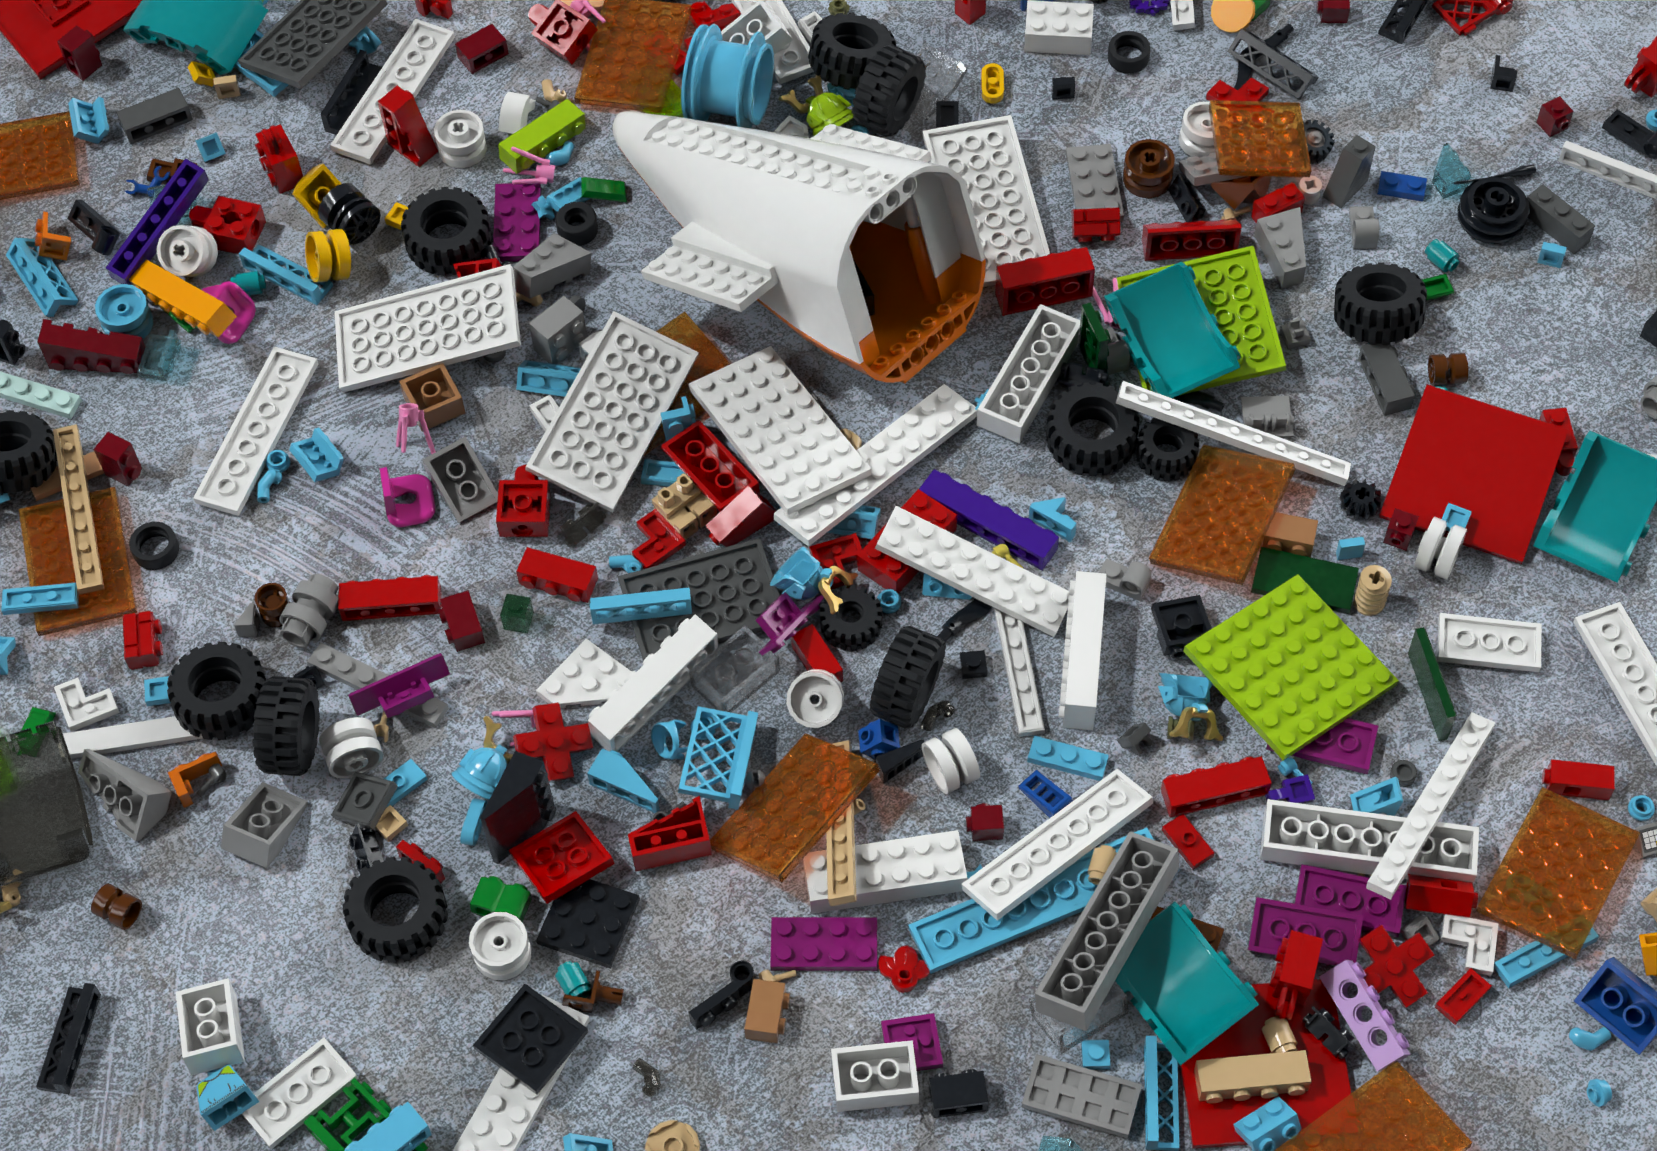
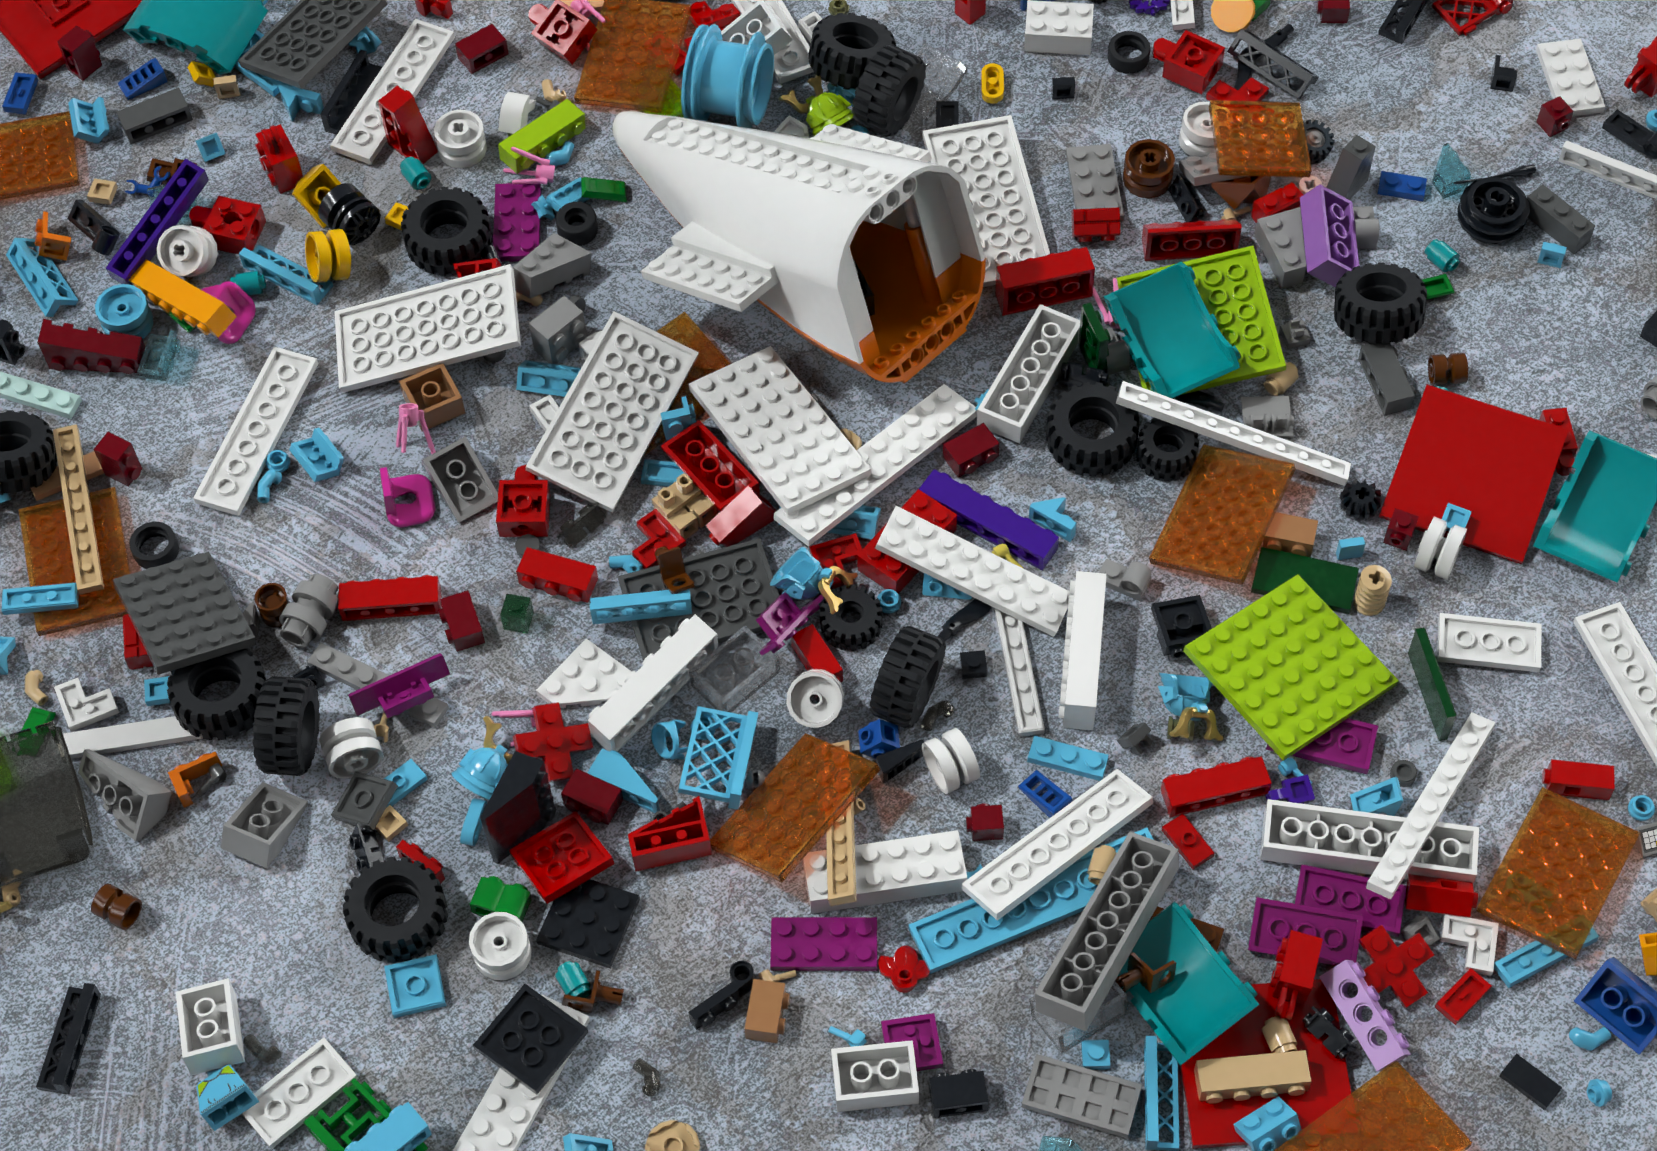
(20, 93): none -> blue plate
(32, 689): none -> tan arm
(102, 191): none -> tan plate
(155, 75): none -> blue slope
(184, 612): none -> dark grey plate
(258, 1050): none -> clear smoke arm
(297, 99): none -> medium azure slope
(415, 173): none -> teal brick
(415, 986): none -> medium azure tile
(526, 541): none -> dark grey tile
(591, 797): none -> dark red brick
(673, 569): none -> reddish brown bracket
(855, 1039): none -> medium azure hand
(971, 450): none -> dark red brick
(1141, 973): none -> reddish brown bracket
(1189, 51): none -> red brick
(1279, 382): none -> tan brick
(1328, 234): none -> medium lavender brick
(1530, 1081): none -> black tile
(1571, 76): none -> white plate

